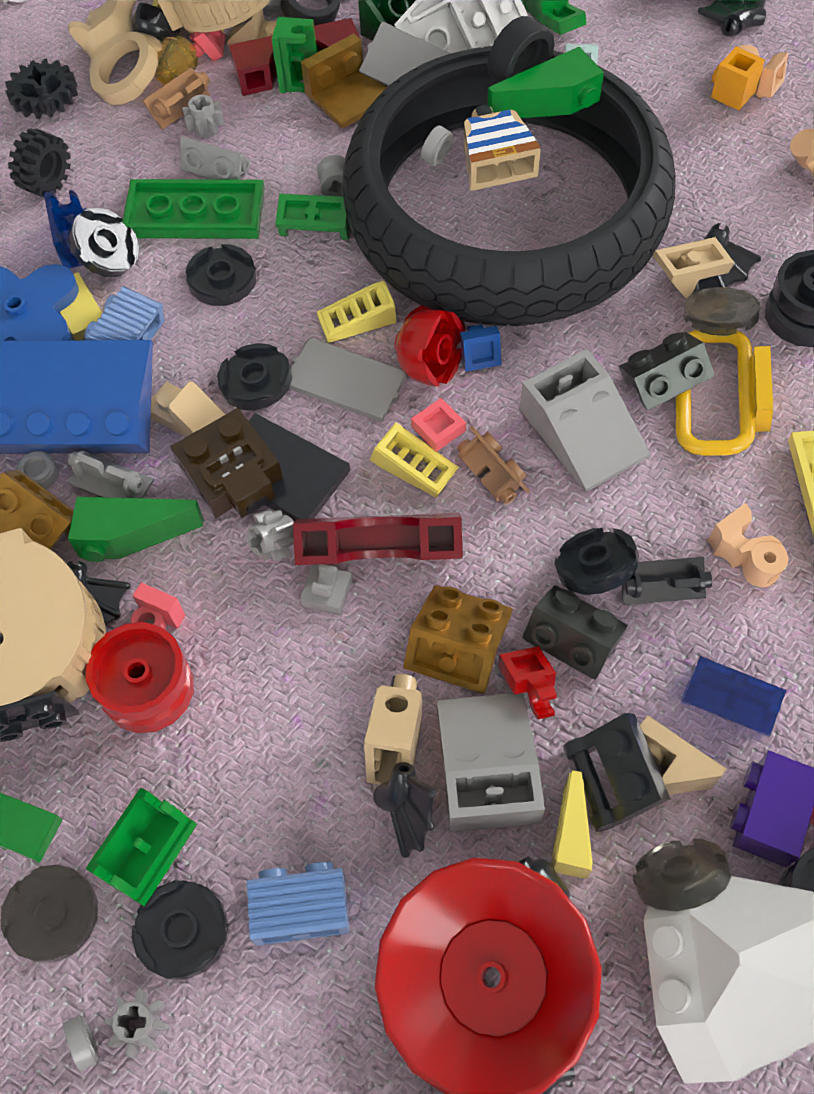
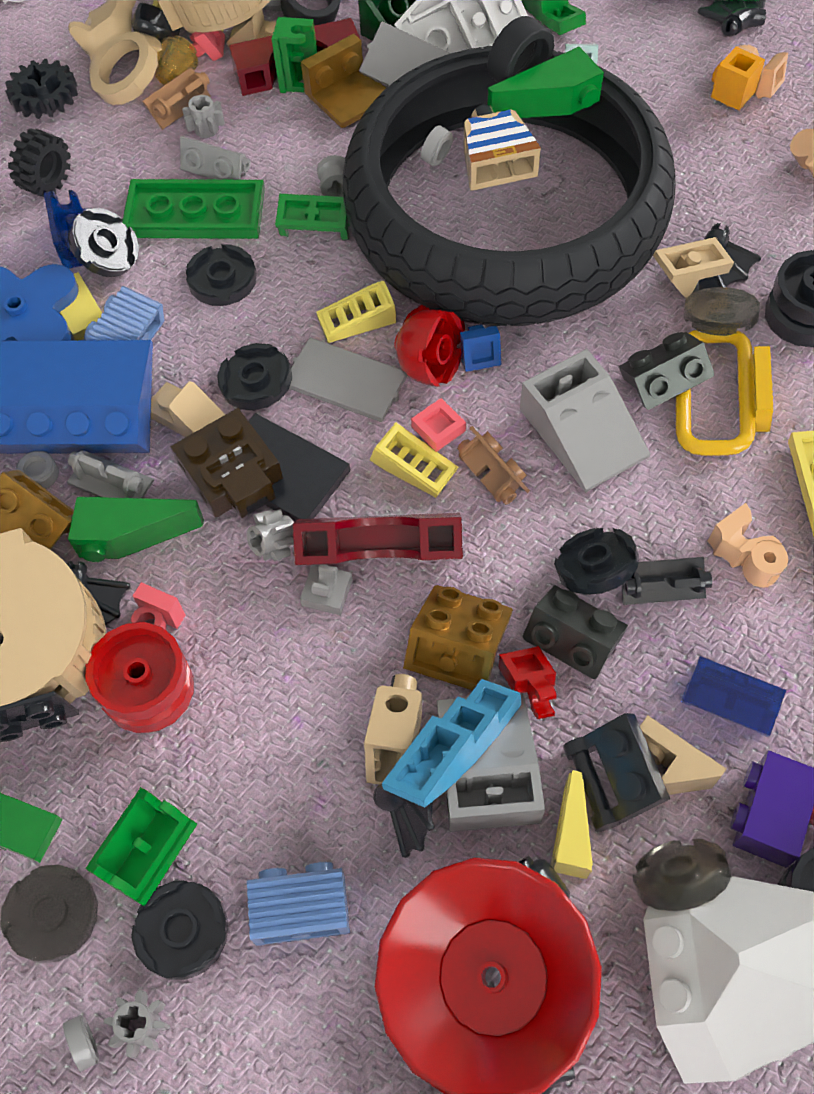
(452, 743): none -> dark azure slope

